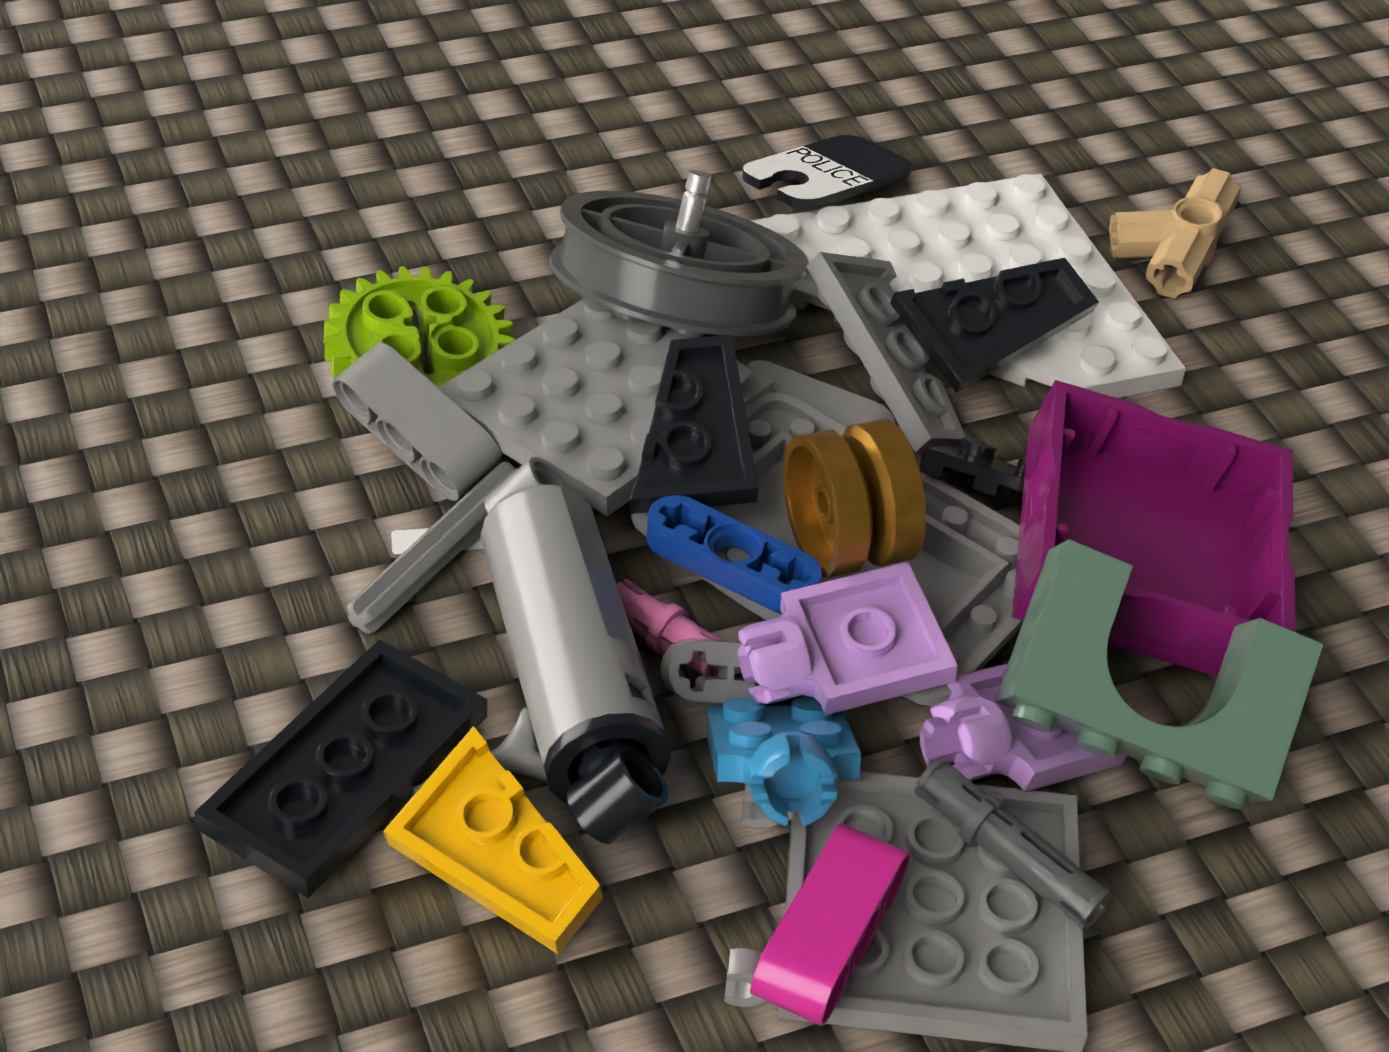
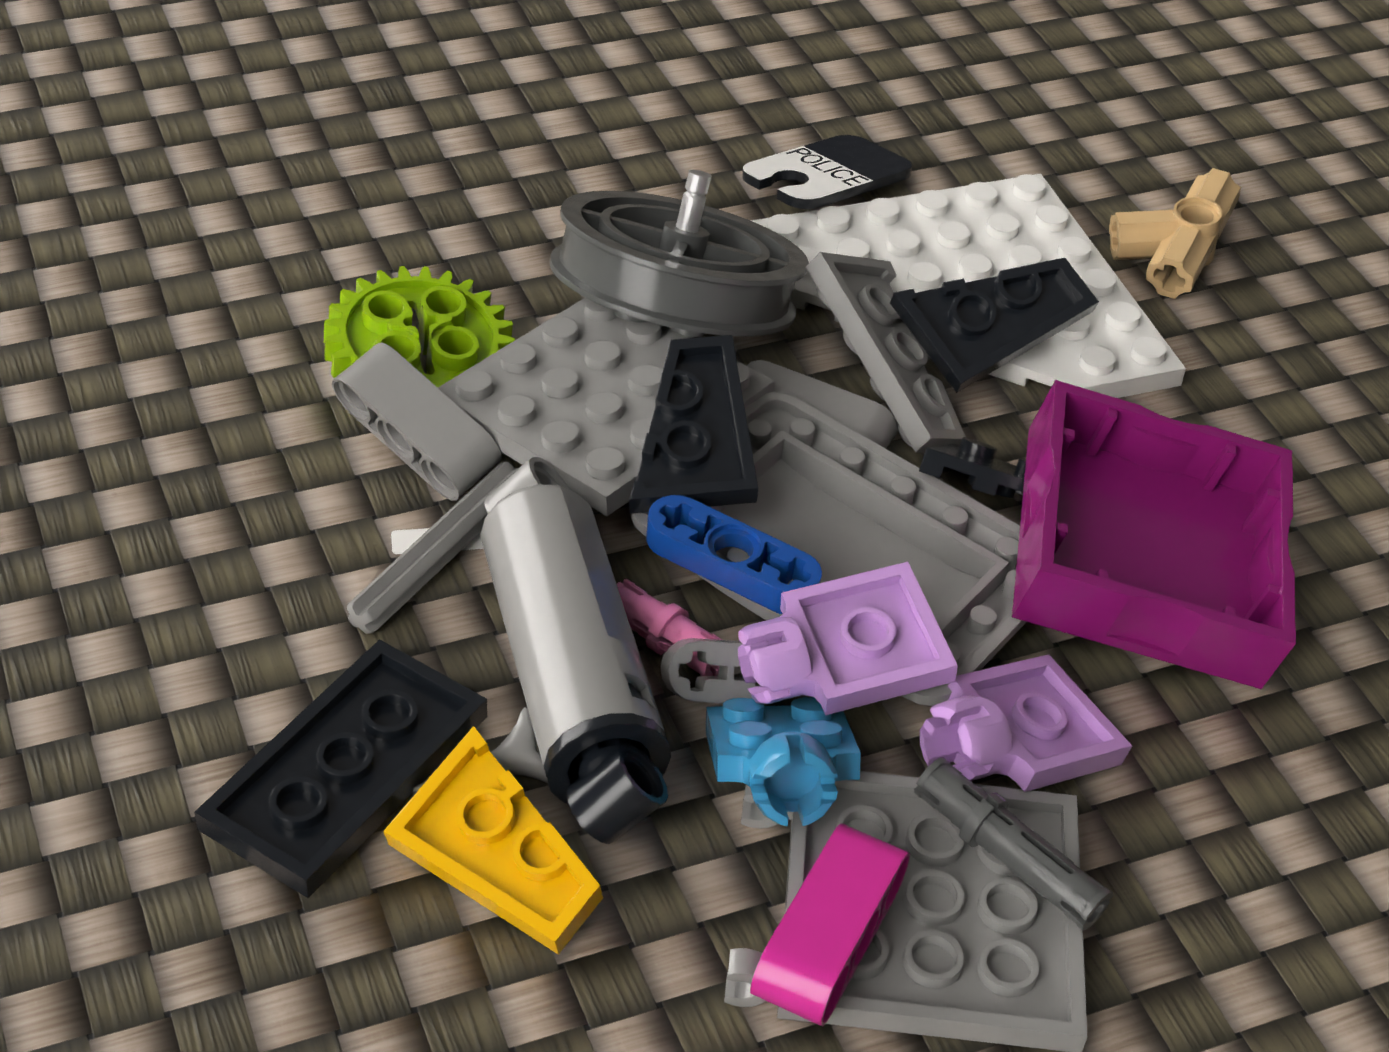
(855, 497): pearl gold wheel -> none
(1064, 681): sand green arch -> none

